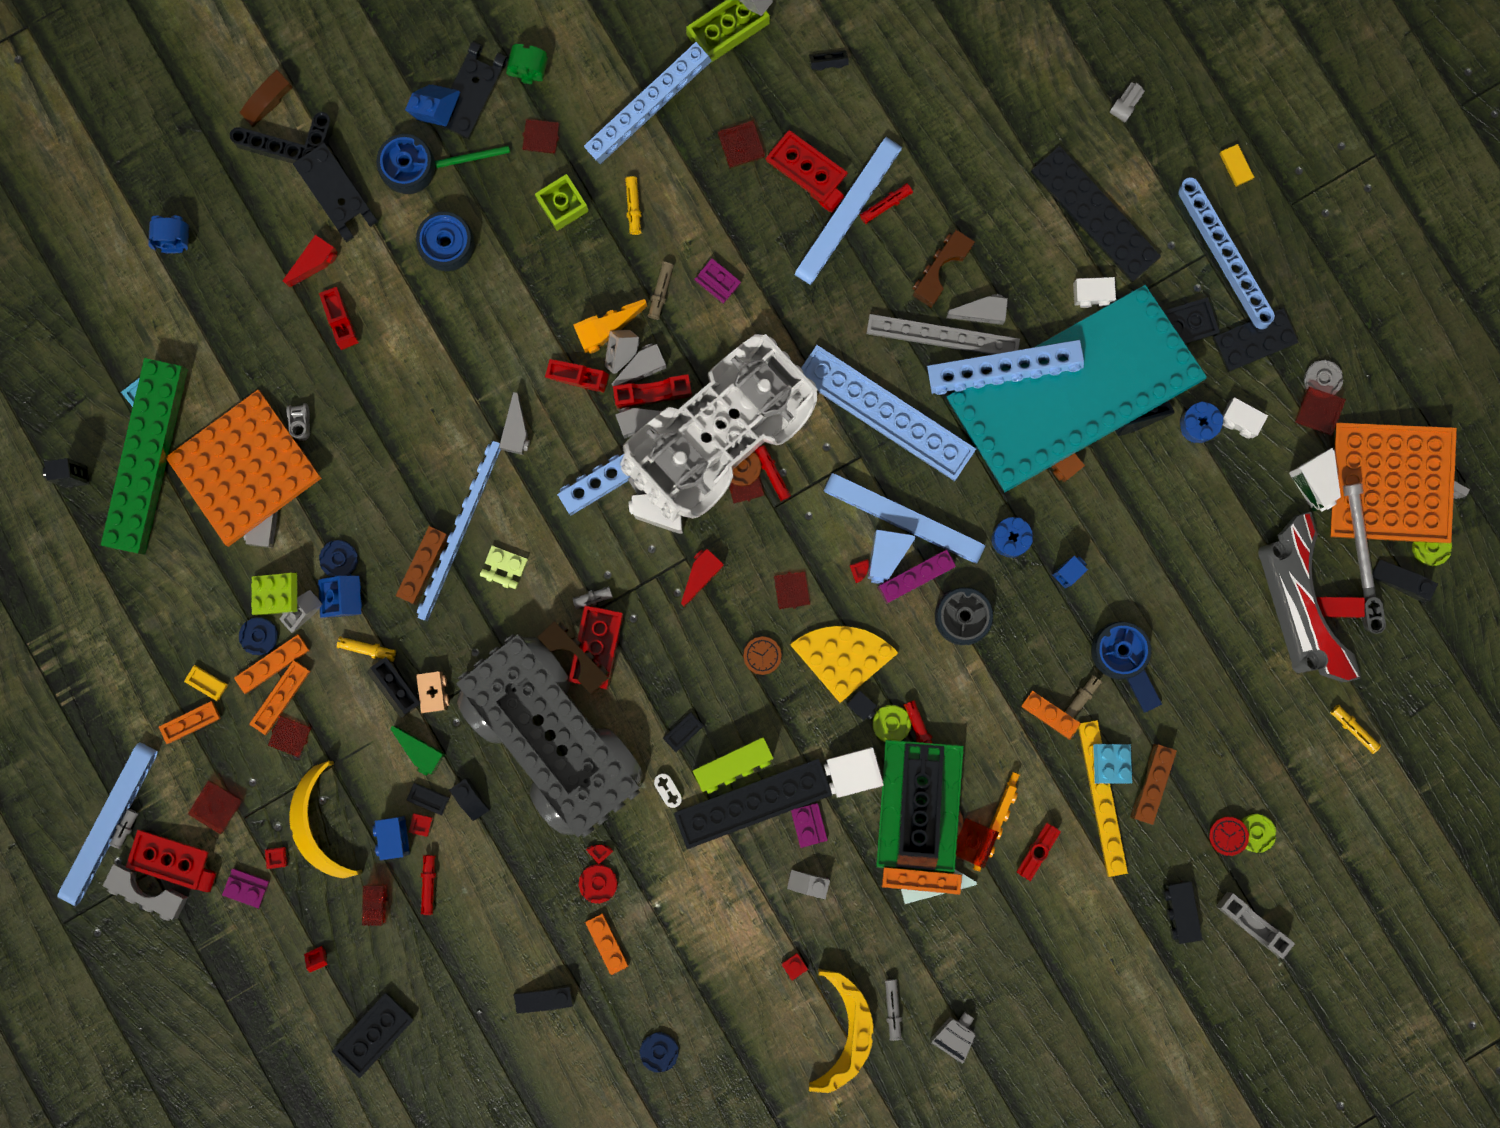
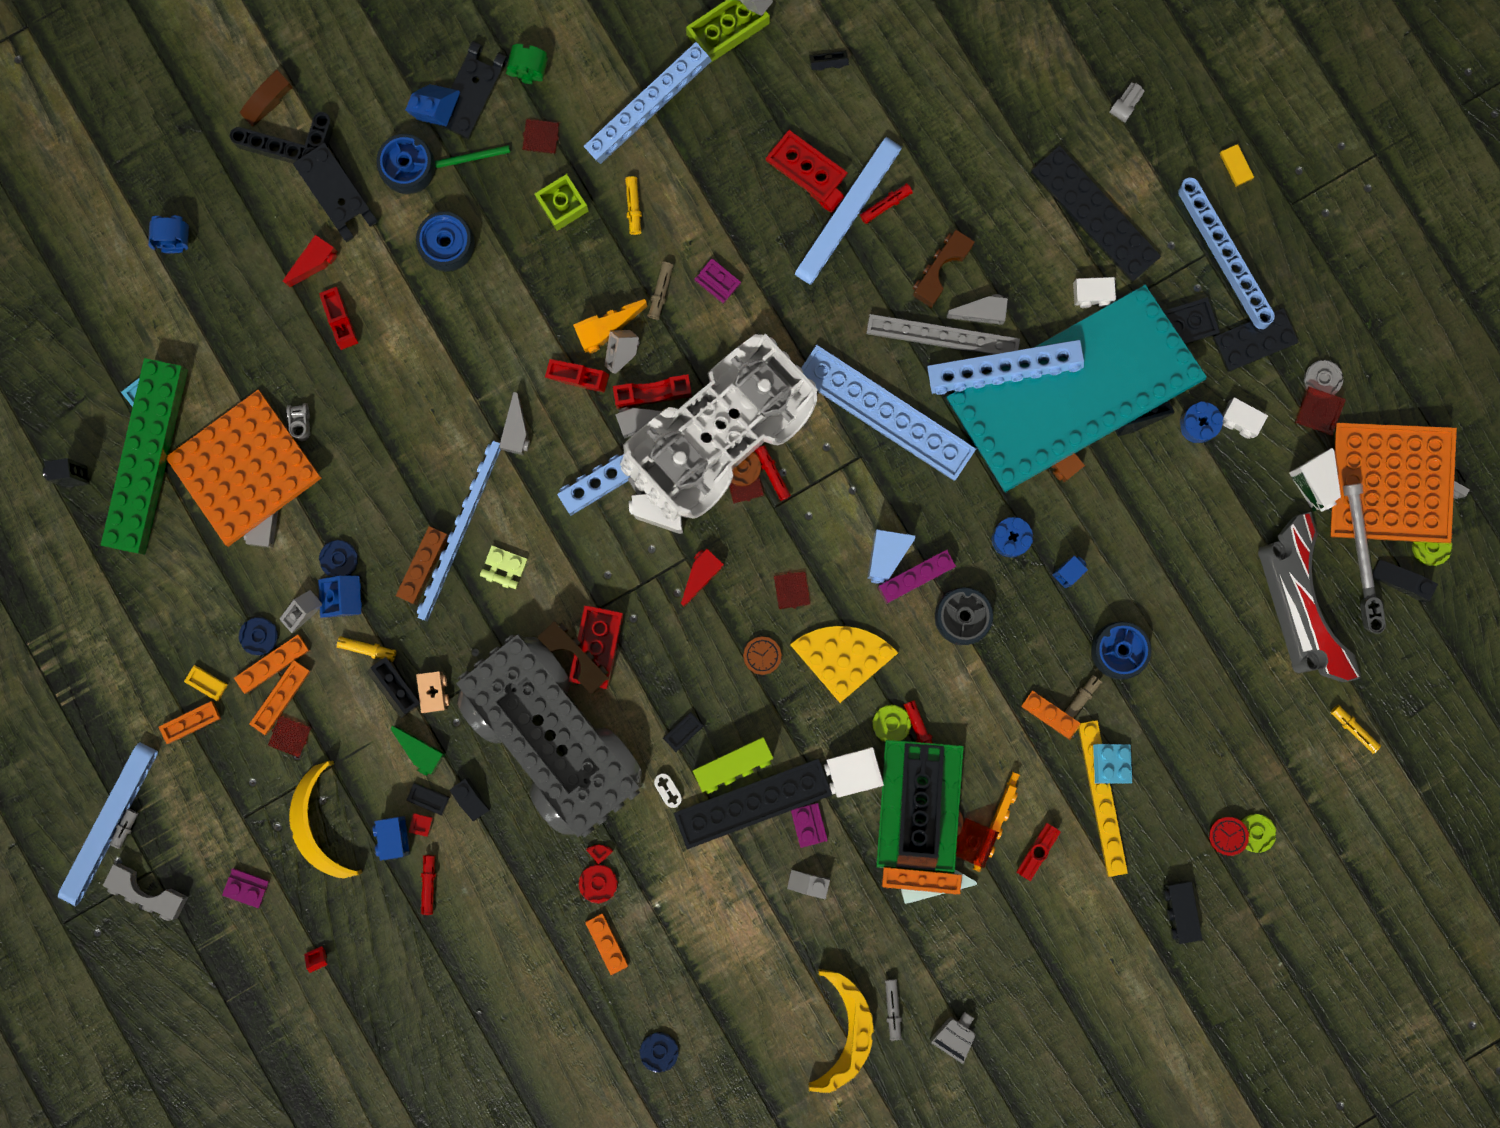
(195, 877): red hinge -> none
(215, 807): clear red plate -> none
(274, 594): lime plate -> none
(276, 857): red tile -> none
(373, 1035): black plate -> none
(374, 904): clear red brick -> none
(544, 999): black slope -> none
(592, 597): light grey pin -> none
(642, 365): light grey slope -> none
(741, 144): clear red tile -> none
(794, 966): red plate -> none
(859, 570): red tile -> none
(862, 706): black brick -> none
(904, 518): light blue beam -> none
(1144, 692): dark blue tile -> none
(1158, 771): dark orange arch -> none
(1255, 925): light grey arch -> none
(1341, 607): red slope -> none

